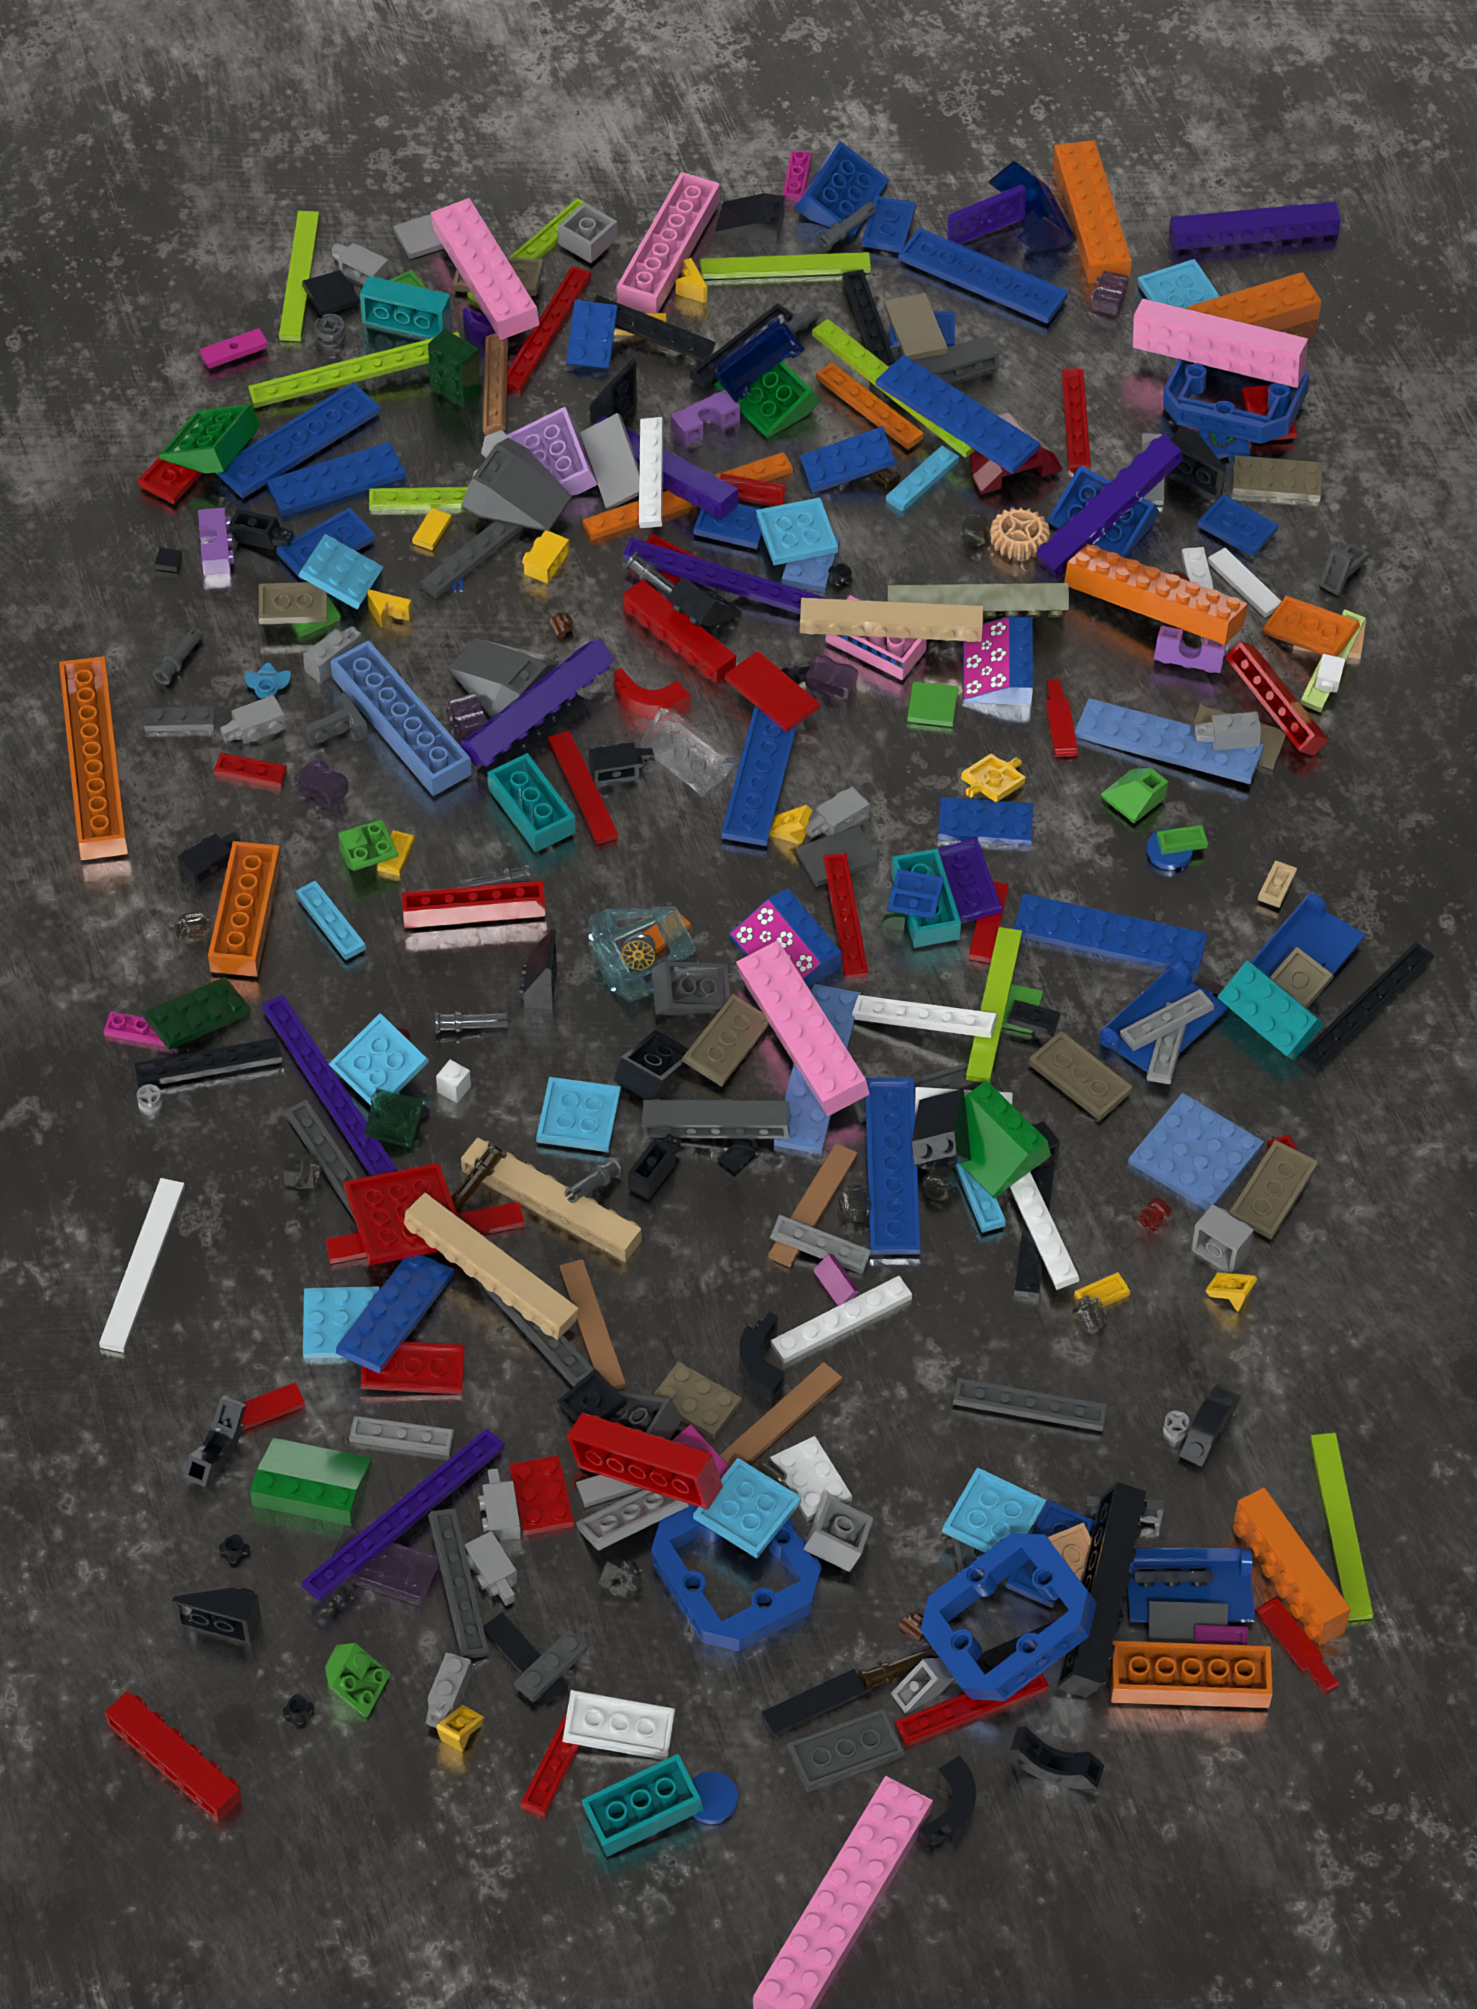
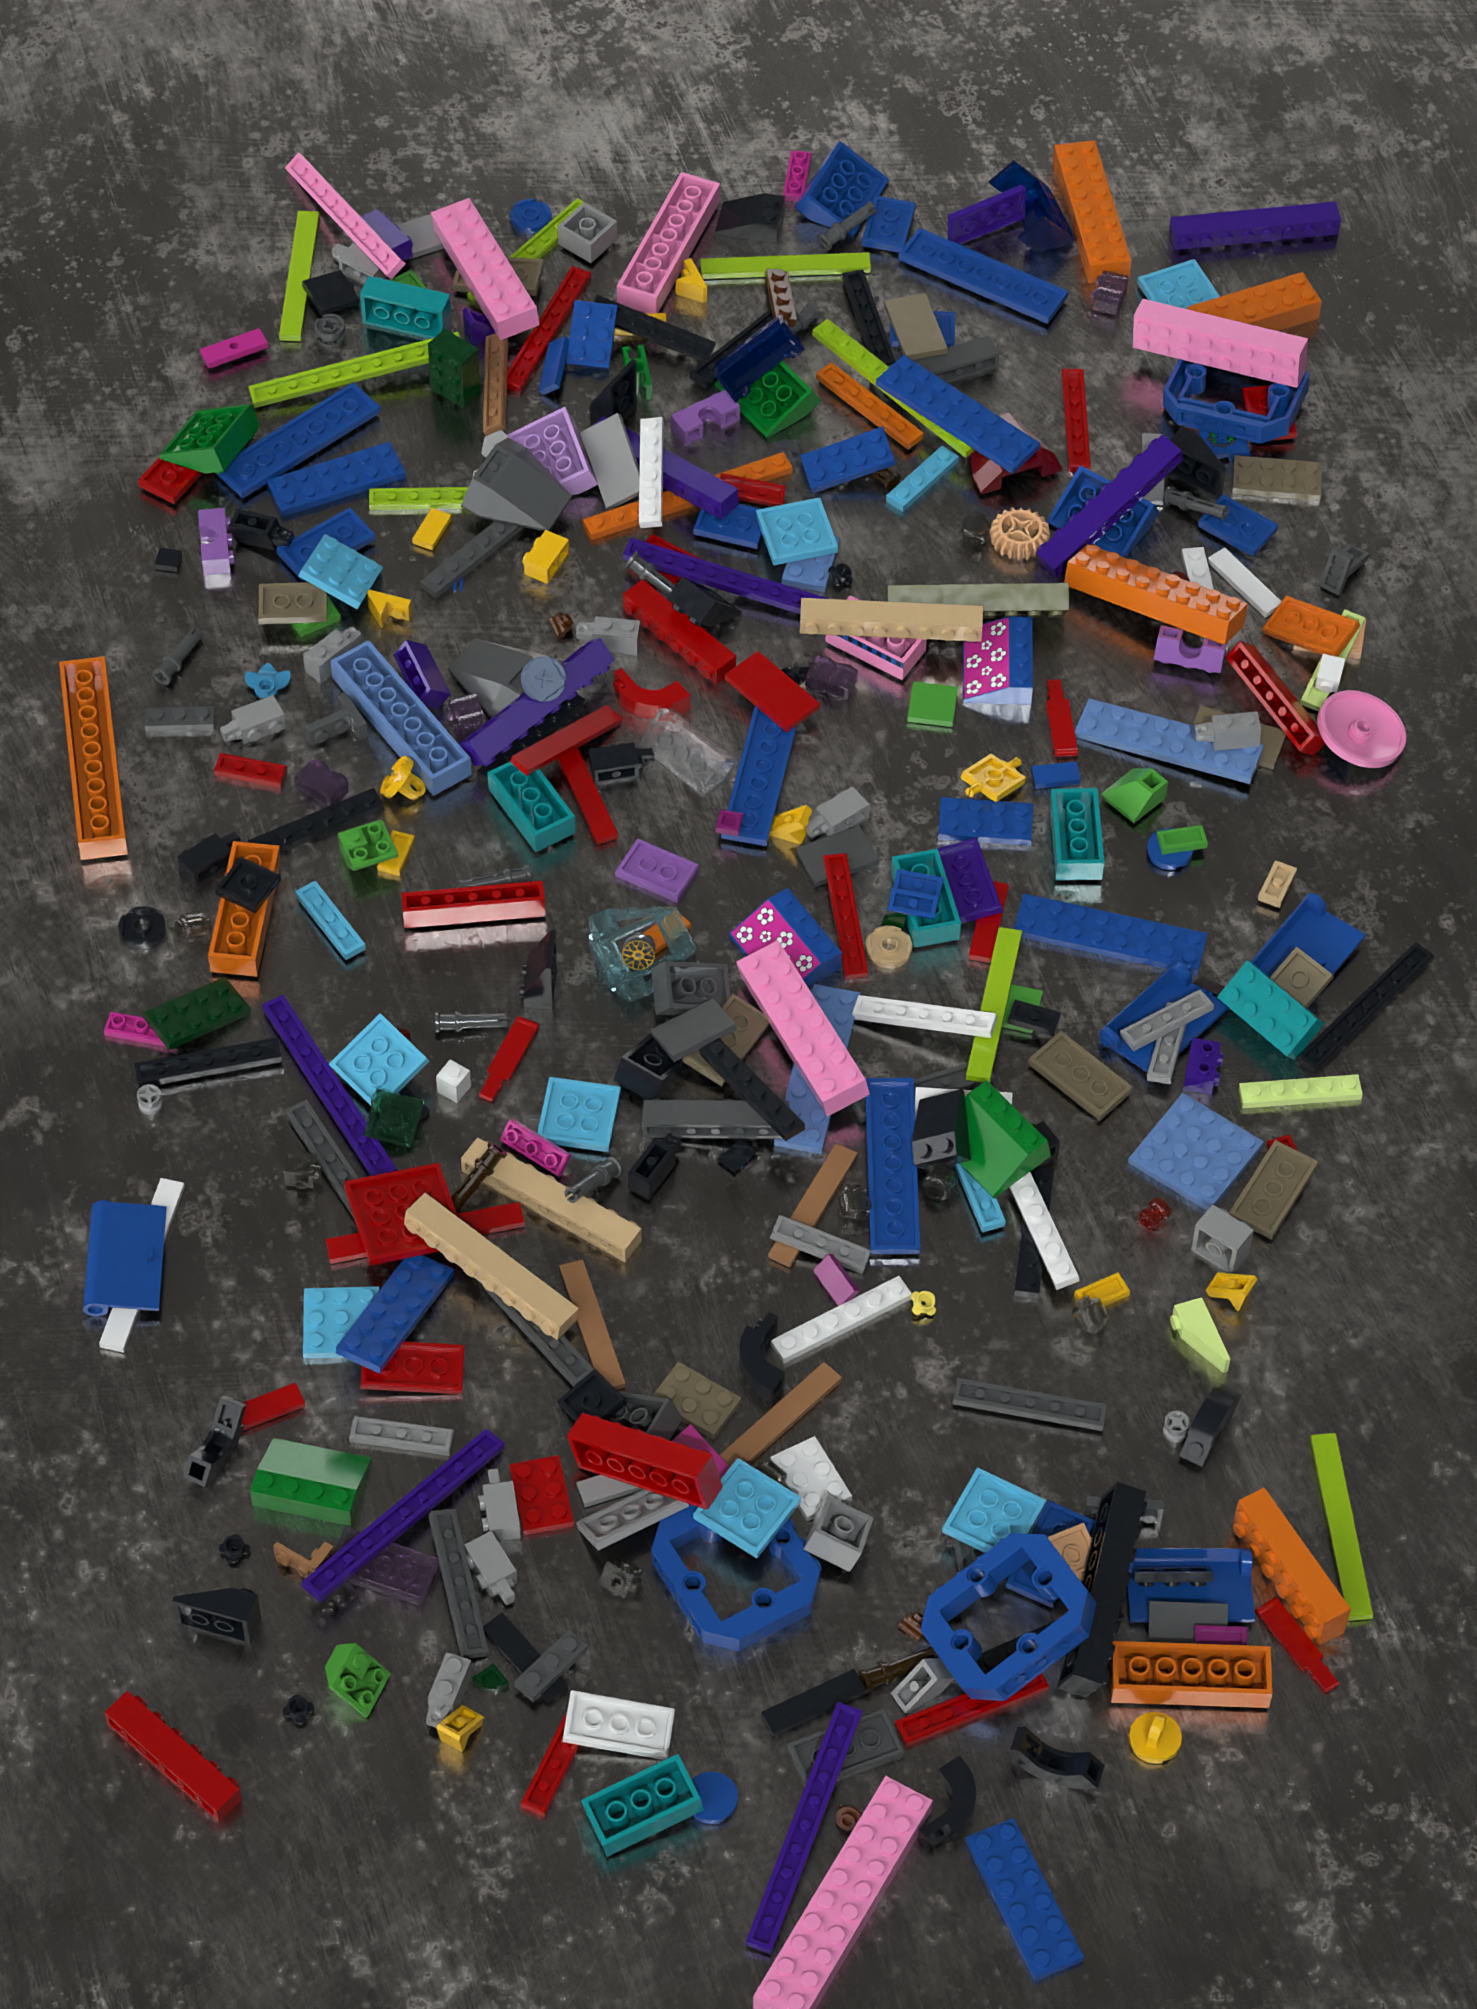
(118, 1255): none -> blue door
(142, 938): none -> black tile
(247, 885): none -> black tile
(303, 1566): none -> medium nougat bracket
(322, 821): none -> black plate
(345, 216): none -> bright pink plate
(390, 233): none -> brick
(401, 780): none -> yellow tile
(422, 673): none -> dark purple brick
(490, 1679): none -> dark green tile
(508, 1056): none -> red piece
(530, 216): none -> blue tile
(543, 678): none -> sand blue tile
(545, 1153): none -> dark pink tile
(554, 365): none -> blue tile
(566, 740): none -> red tile
(617, 634): none -> light grey hinge
(642, 370): none -> green piece
(657, 870): none -> medium lavender tile
(693, 1029): none -> dark grey tile
(729, 822): none -> magenta tile
(752, 1089): none -> black plate
(780, 295): none -> plate
(803, 1828): none -> dark purple plate
(848, 1816): none -> reddish brown plate
(888, 958): none -> tan tile
(926, 1297): none -> light yellow plate
(1024, 1899): none -> blue plate
(1055, 775): none -> blue tile
(1076, 834): none -> teal brick
(1155, 1737): none -> yellow tile
(1186, 501): none -> dark grey pin
(1200, 1332): none -> yellowish green slope
(1202, 1066): none -> dark purple brick
(1300, 1091): none -> yellowish green plate
(1361, 729): none -> bright pink dish

